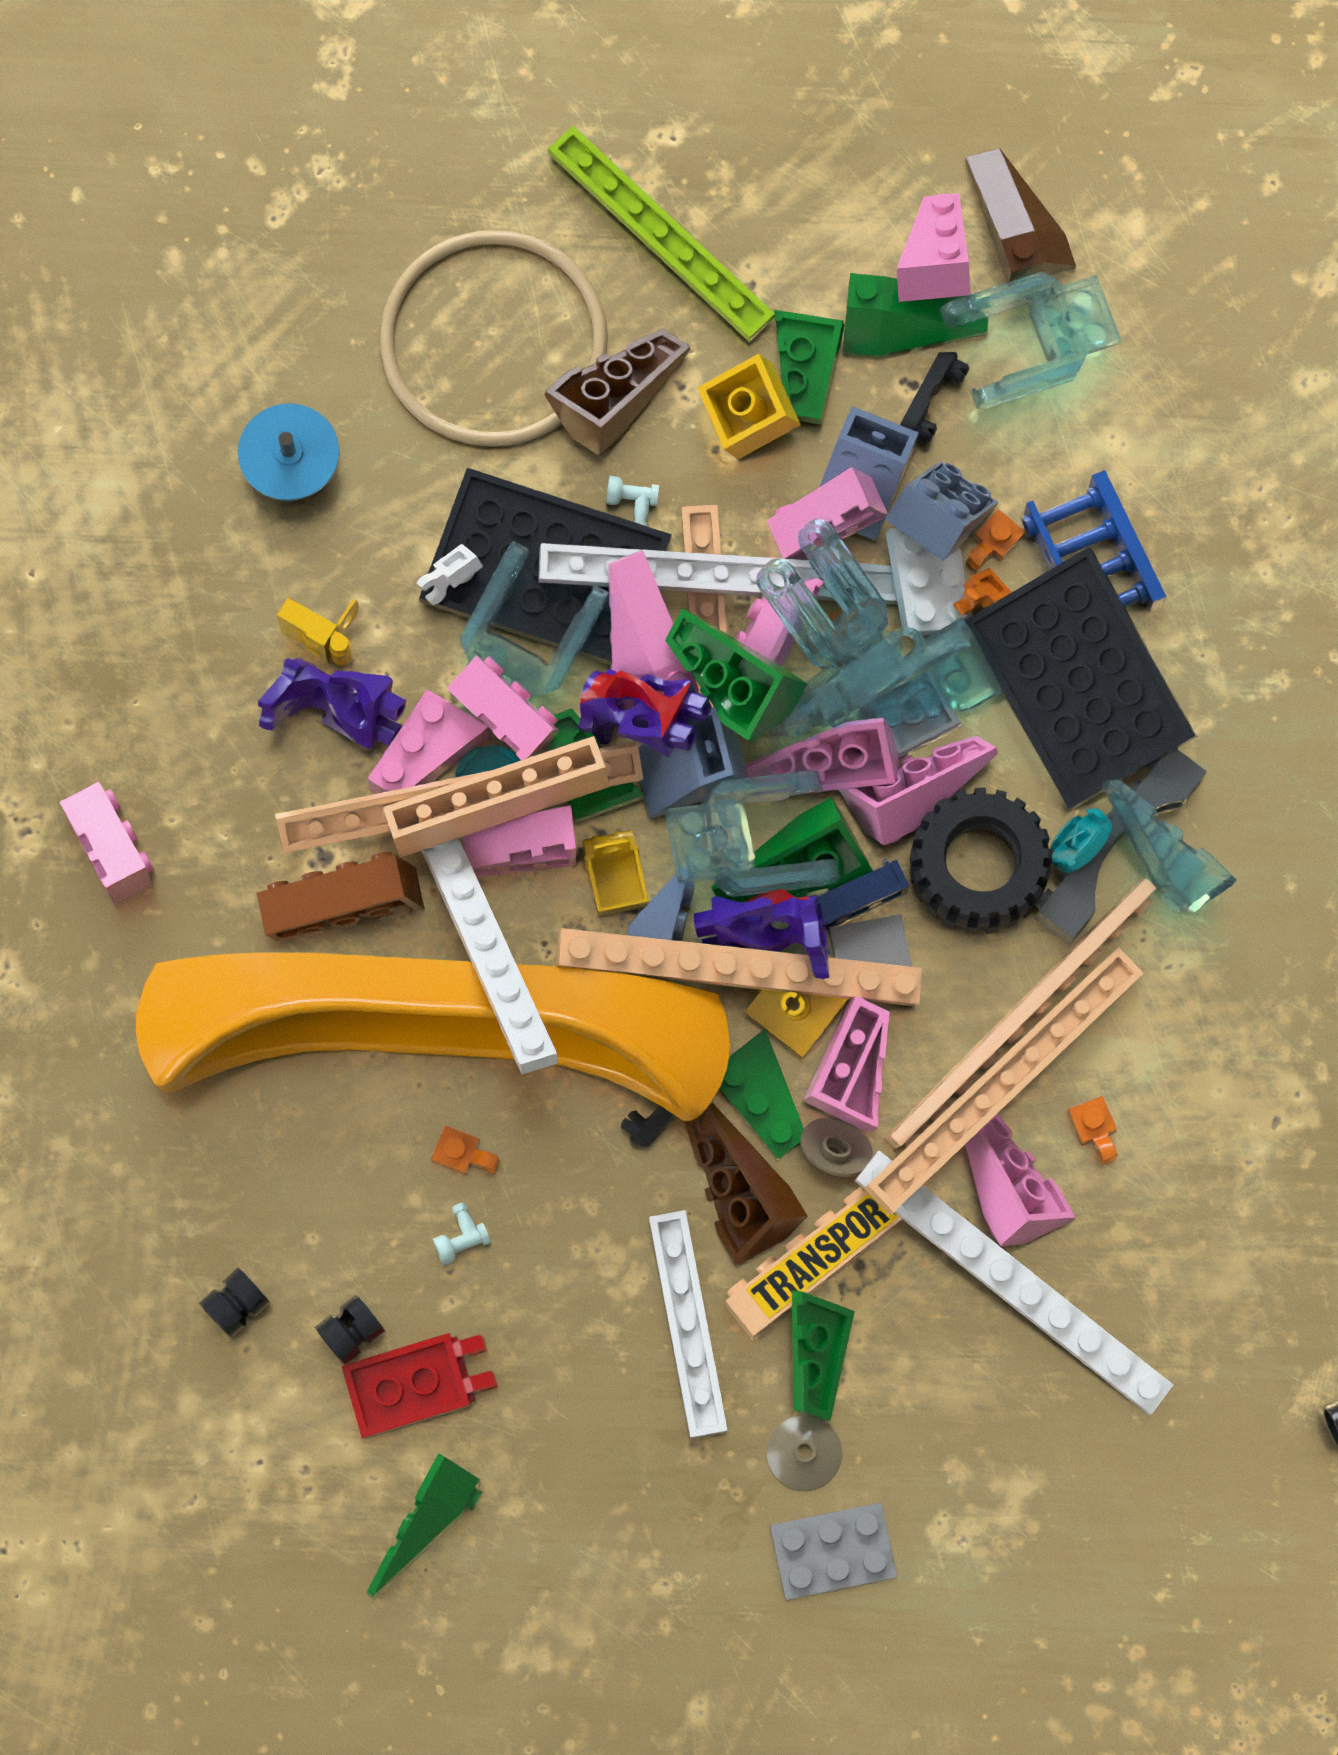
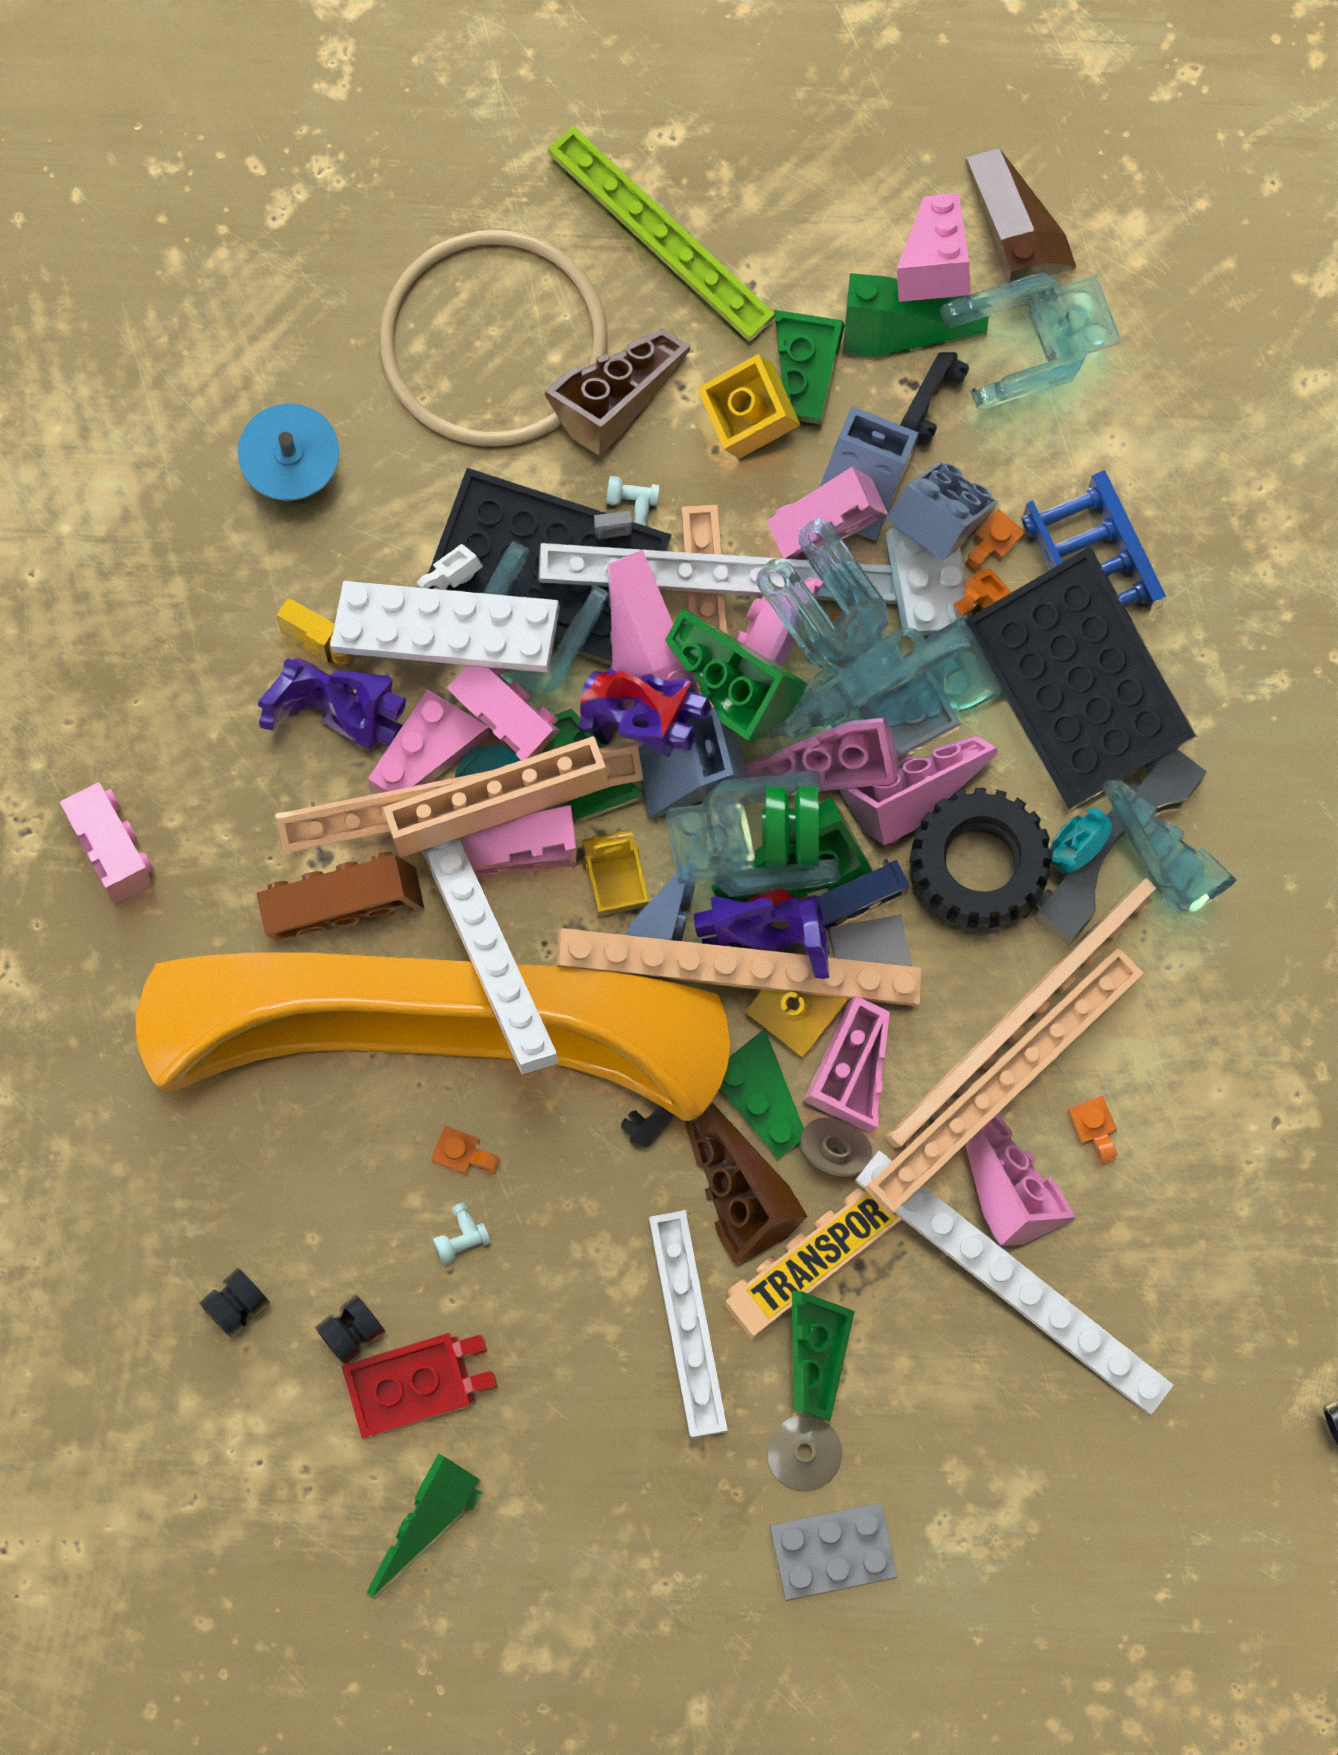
(445, 626): none -> white plate
(613, 525): none -> light grey tile
(791, 826): none -> green wheel

